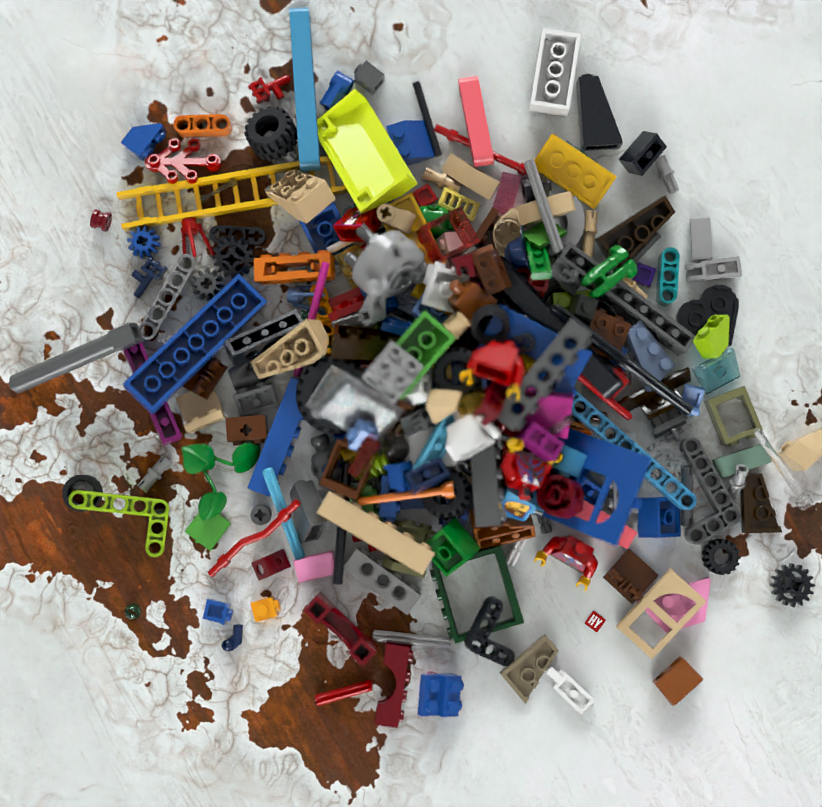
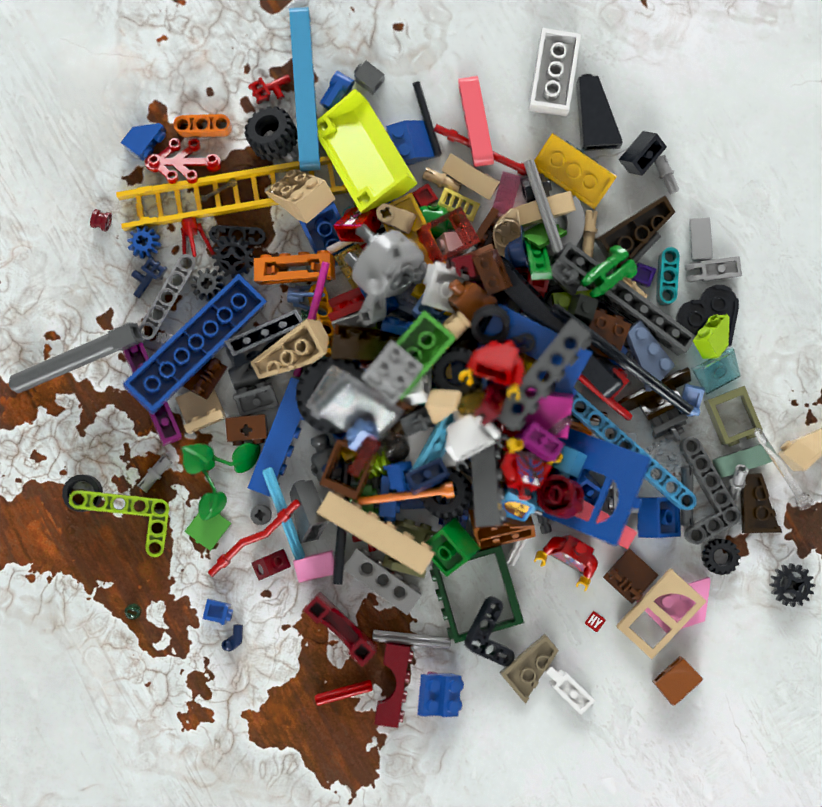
(265, 608): light orange bracket -> none

